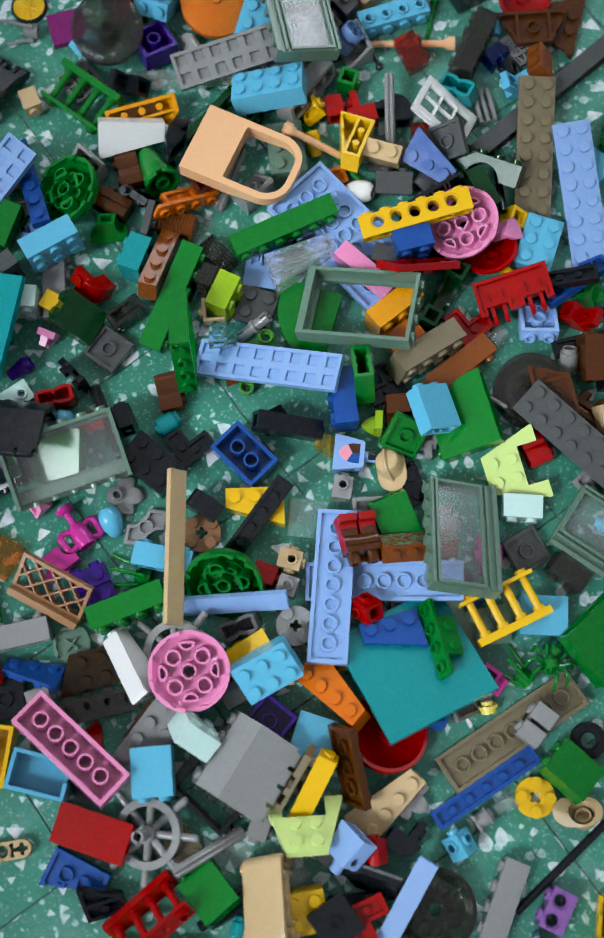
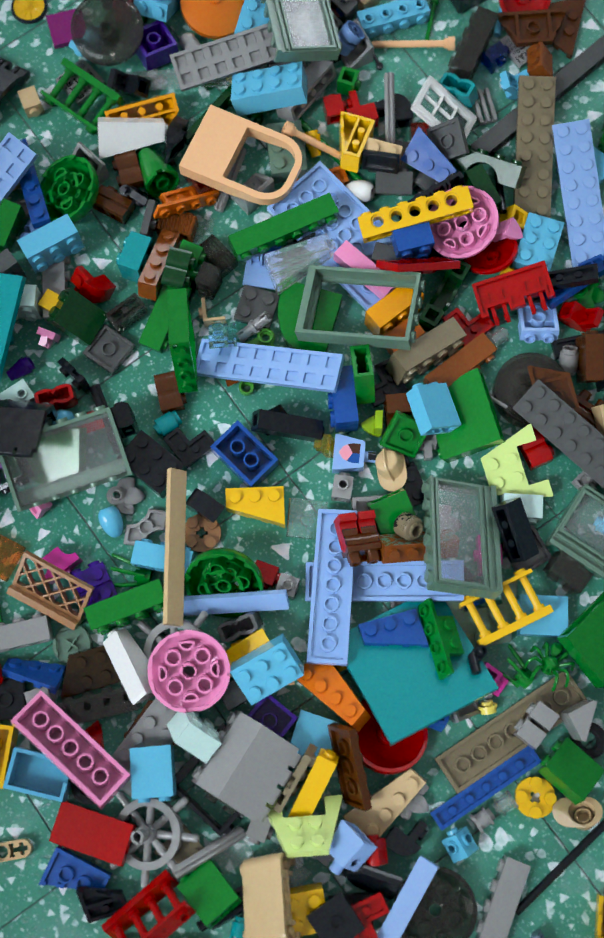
(29, 30): light grey plant -> none
(78, 531): dark pink piece -> none
(108, 229): green brick -> none
(178, 268): none -> dark green brick
(224, 295): lime brick -> none
(260, 514): black tile -> none
(285, 555): tan brick -> none
(288, 618): light grey brick -> none
(315, 111): yellow bracket -> none
(367, 608): red brick -> none
(380, 161): none -> black tile
(408, 526): none -> dark tan head
(411, 52): clear red brick -> none
(475, 657): none -> black arm
(508, 65): black tile -> none
(515, 530): none -> black brick
(562, 912): medium lavender brick -> none
(579, 719): none -> light grey slope

